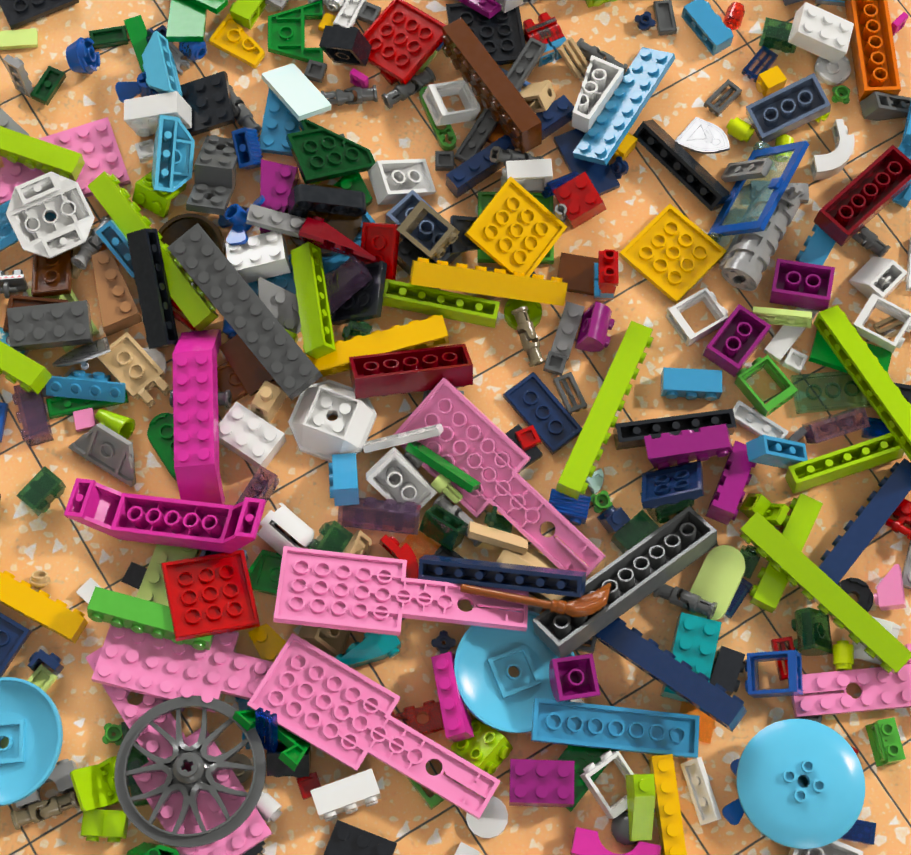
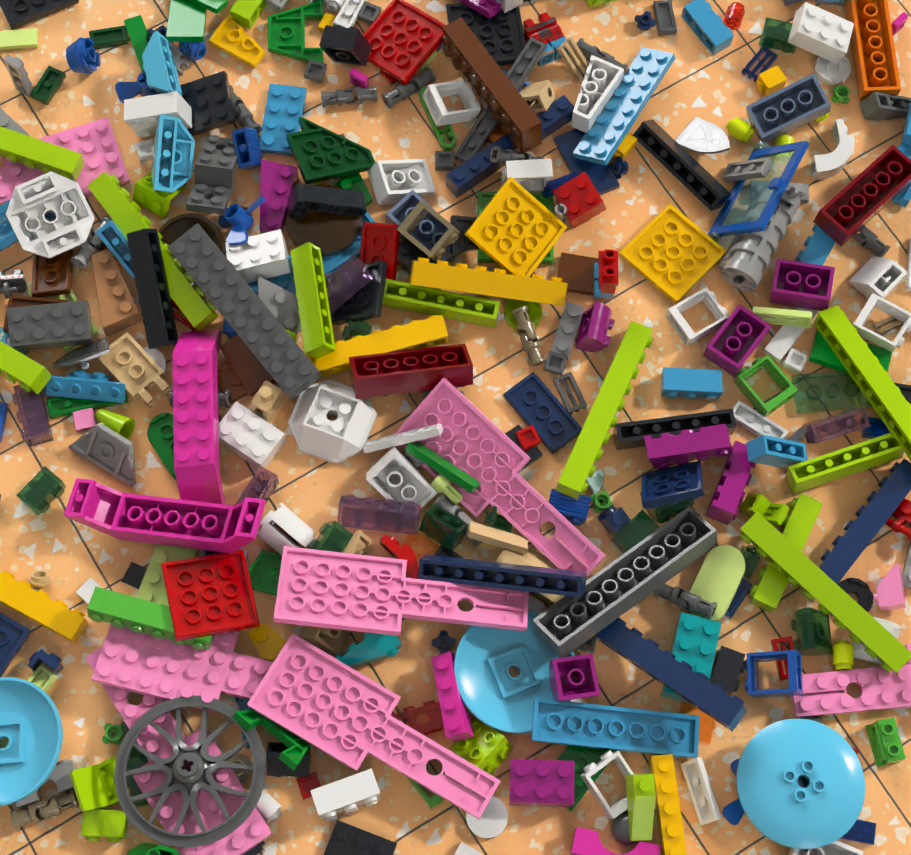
(270, 730): clear blue tile -> none
(274, 220): light grey plate -> none
(296, 91): light aqua tile -> none
(328, 238): dark red wedge -> none
(344, 479): dark azure brick -> none
(577, 607): dark orange piece -> none
(713, 108): dark grey tile -> none

